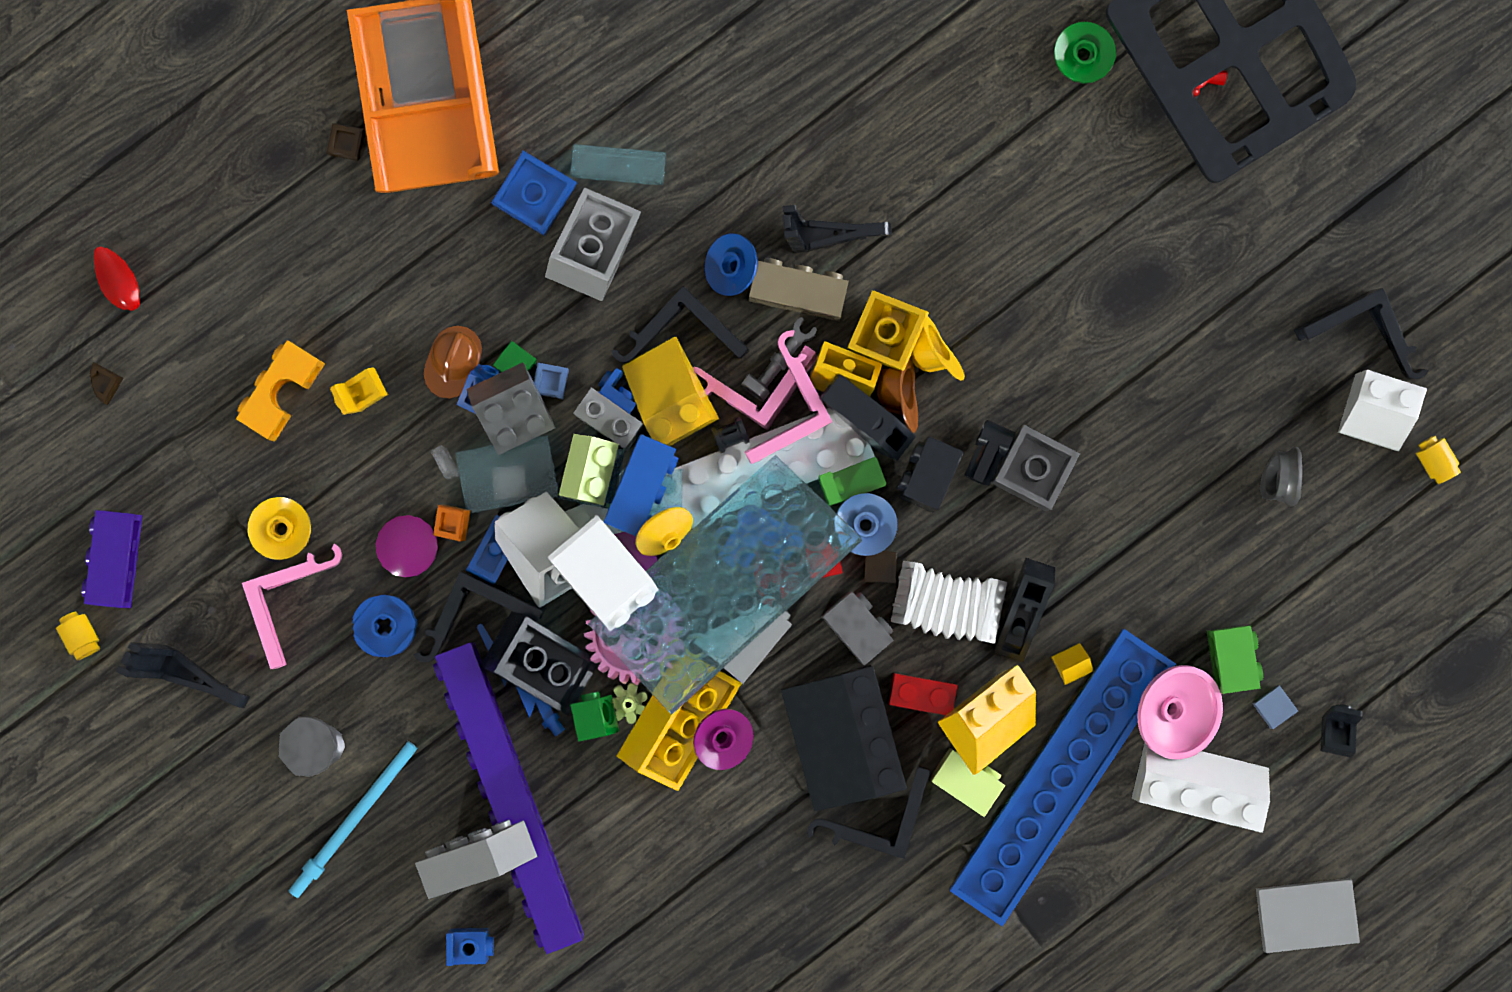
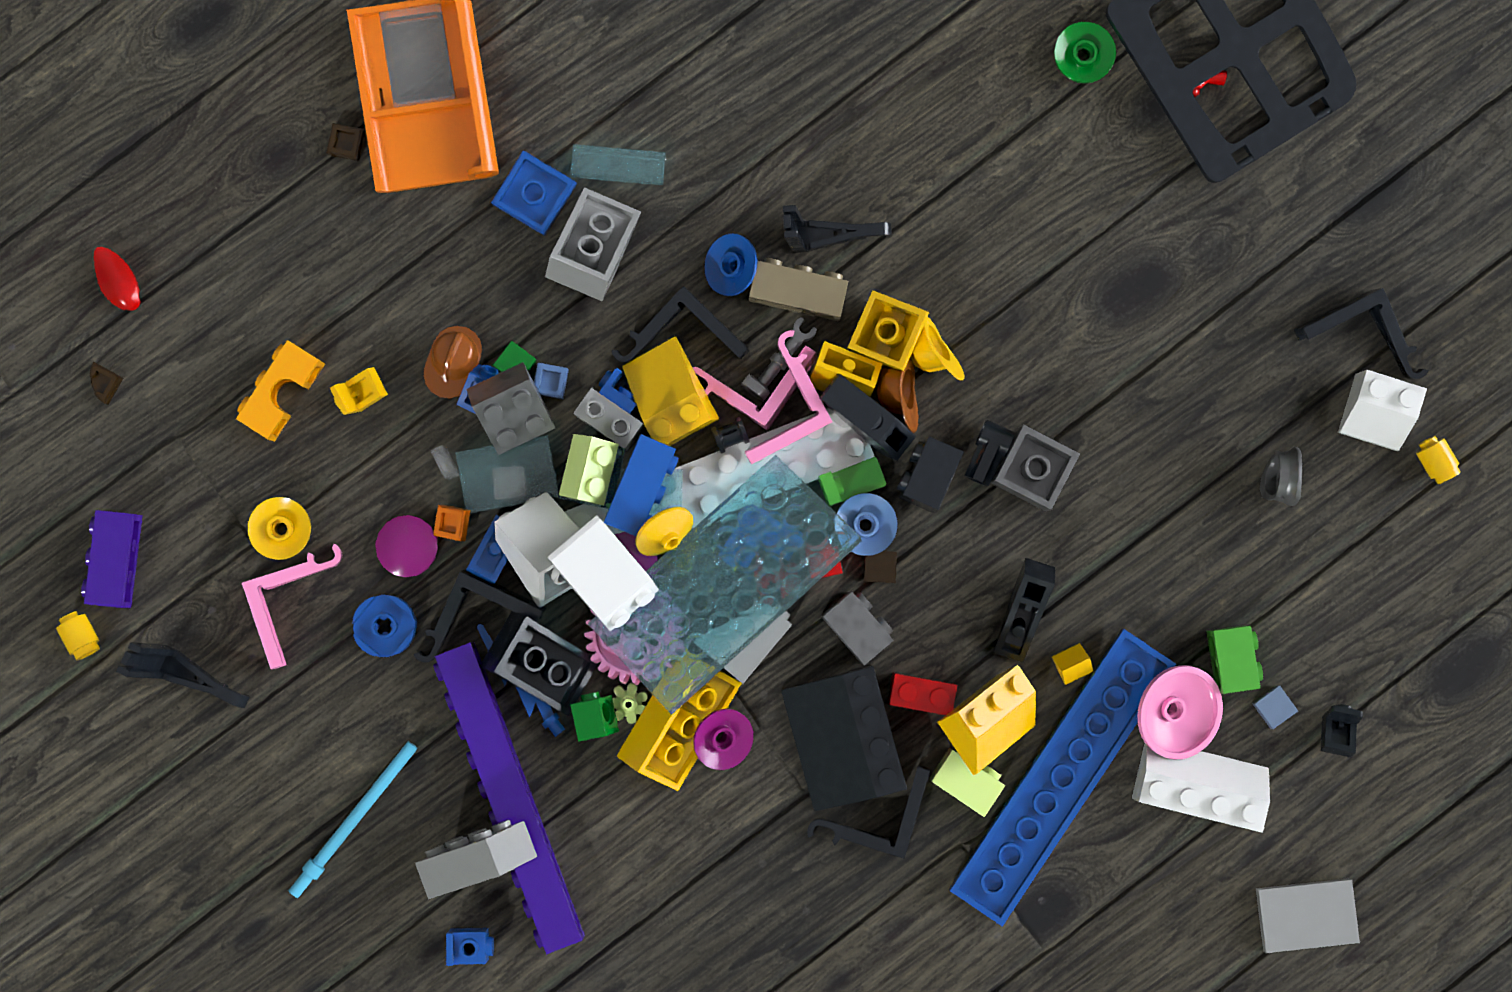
(309, 746): flat silver hat -> none
(948, 604): white piece -> none

